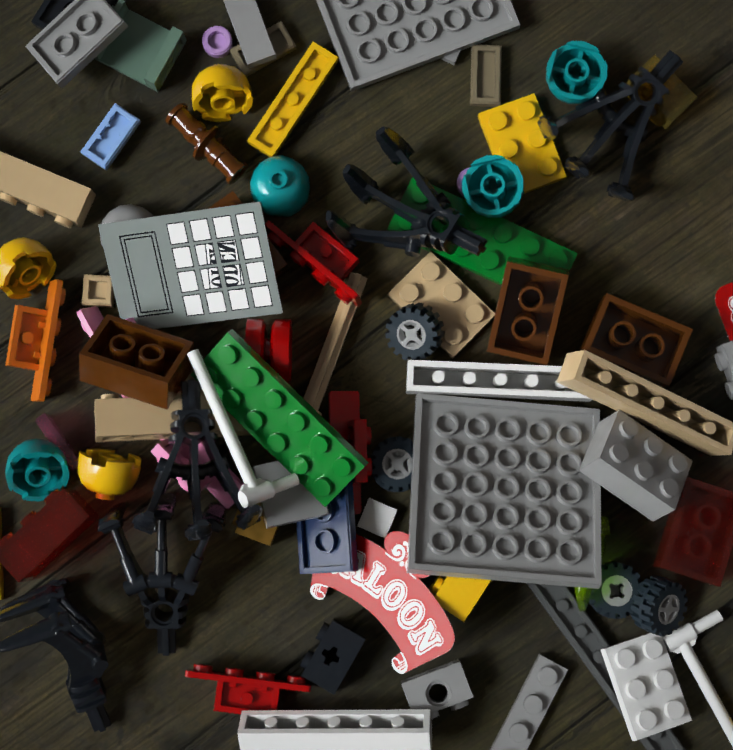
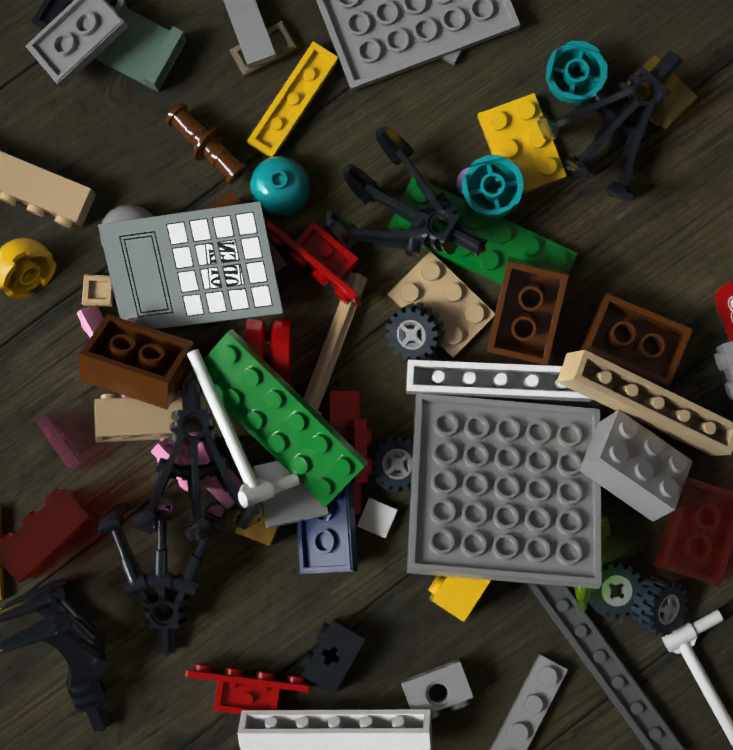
(33, 339): orange bracket -> none
(36, 469): teal cylinder -> none
(108, 472): yellow cylinder -> none
(110, 136): light blue plate -> none
(217, 41): lavender tile -> none
(221, 92): yellow cylinder -> none
(395, 599): sticker -> none
(485, 75): dark tan tile -> none
(646, 685): white plate -> none

